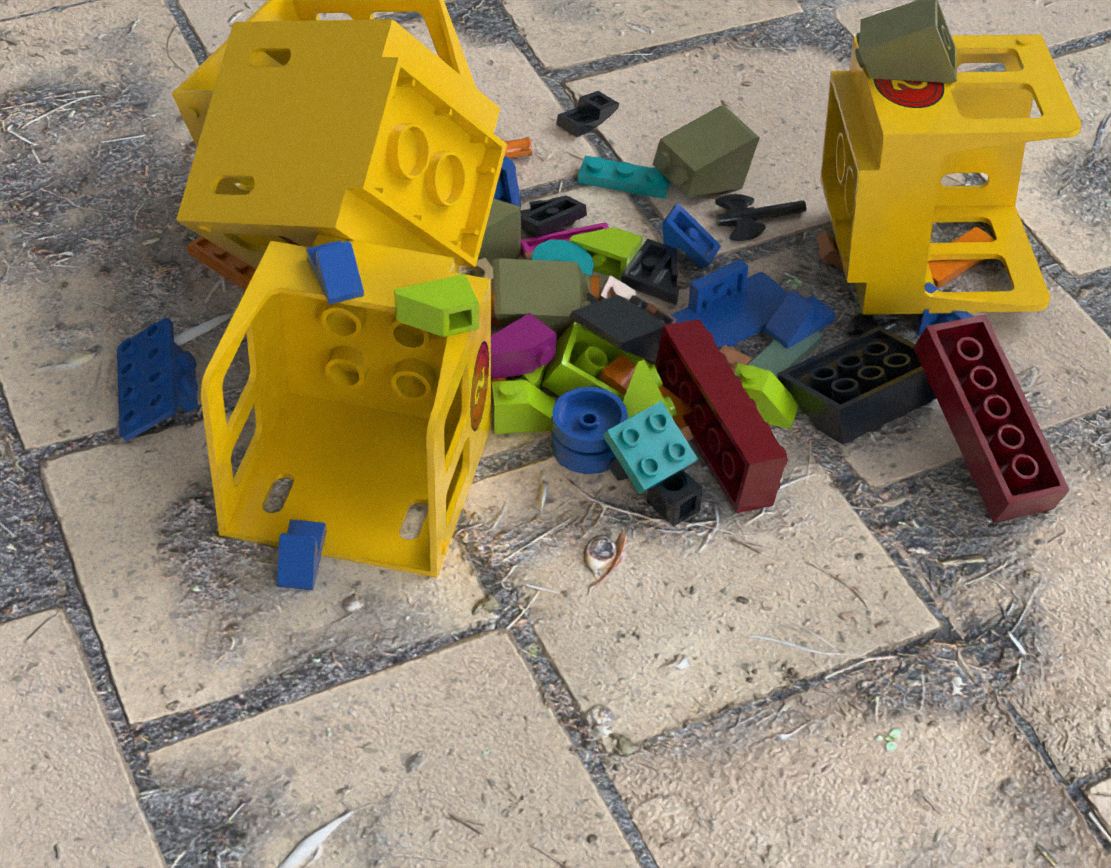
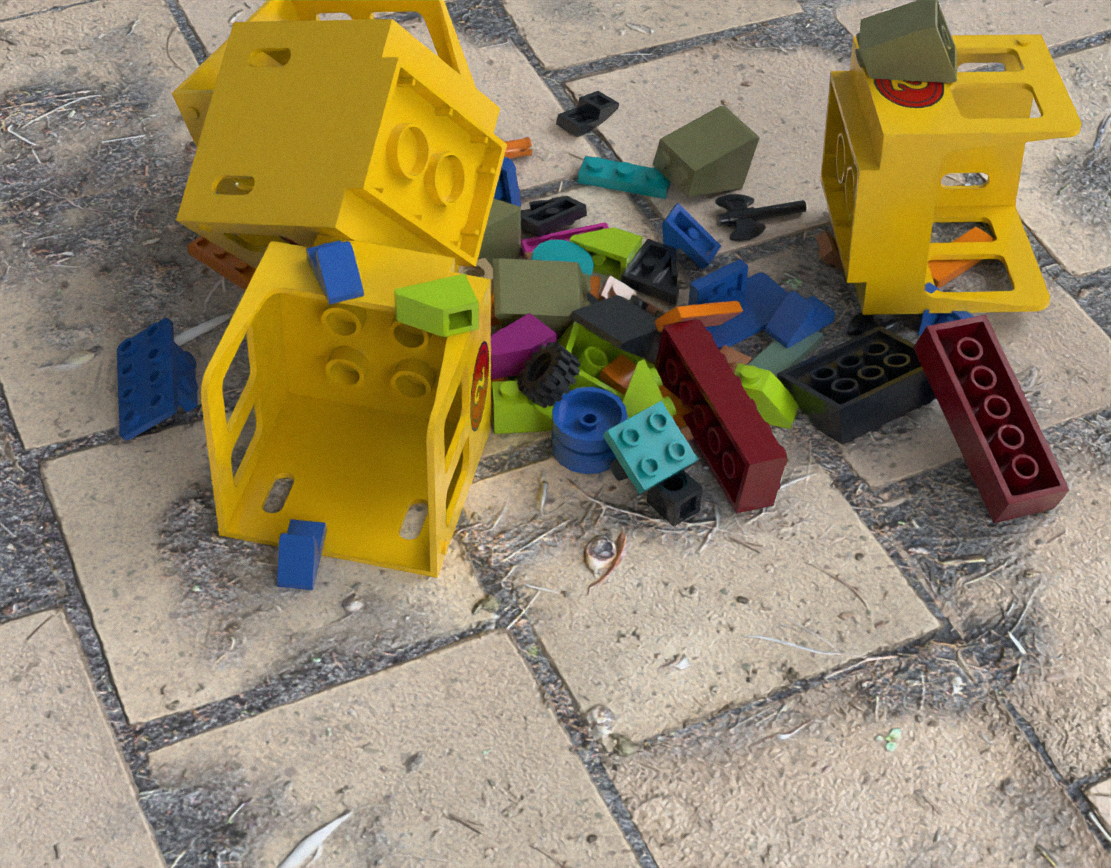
(548, 374): none -> black tyre
(709, 314): none -> orange tile

